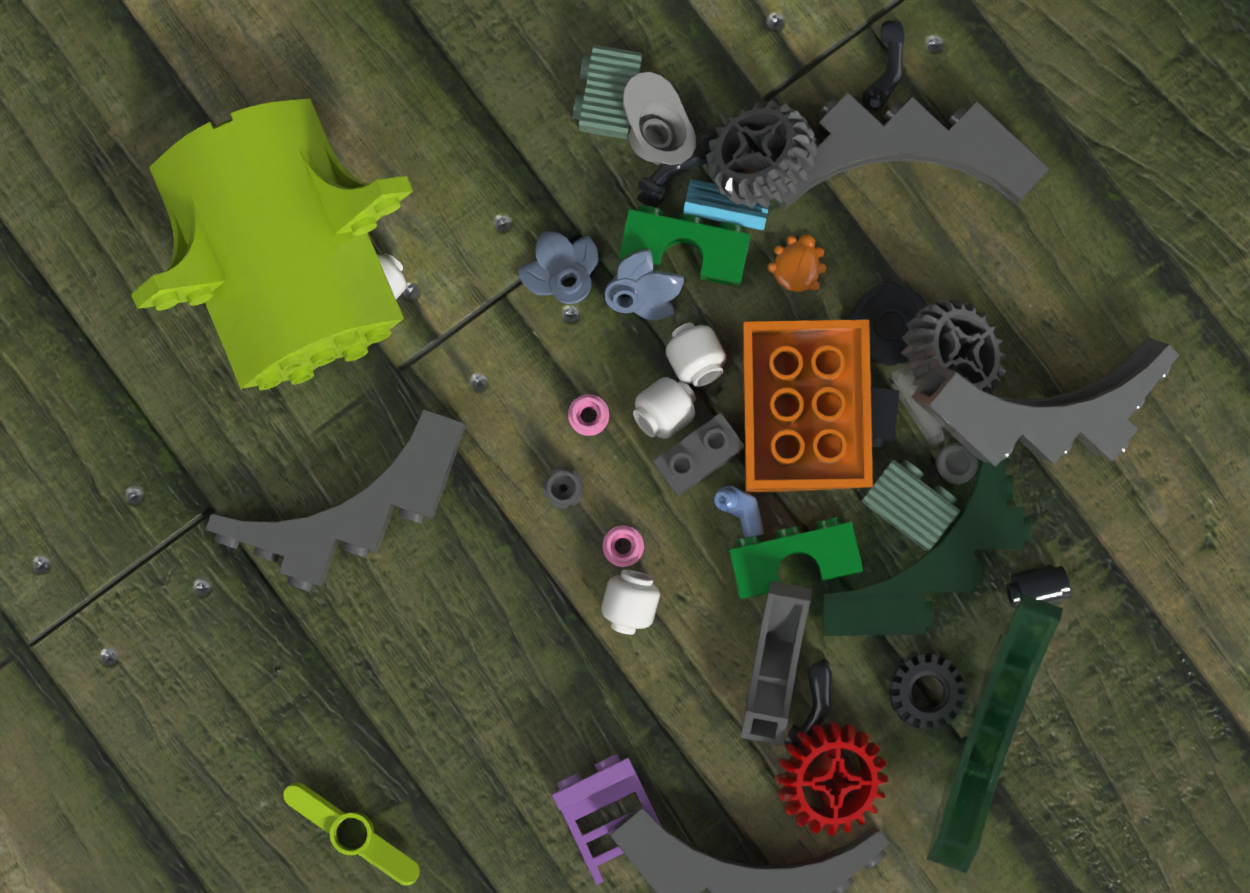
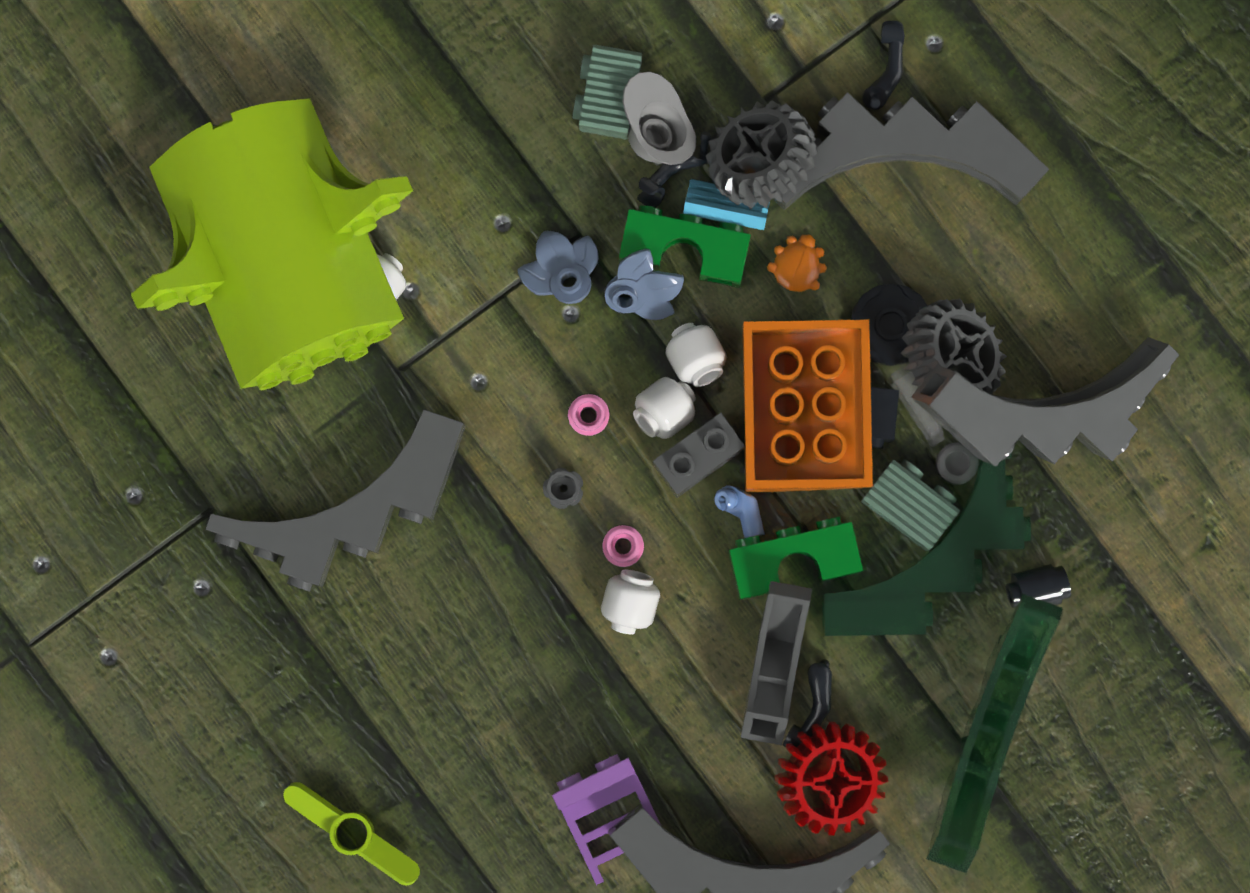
(952, 684): black tyre -> none

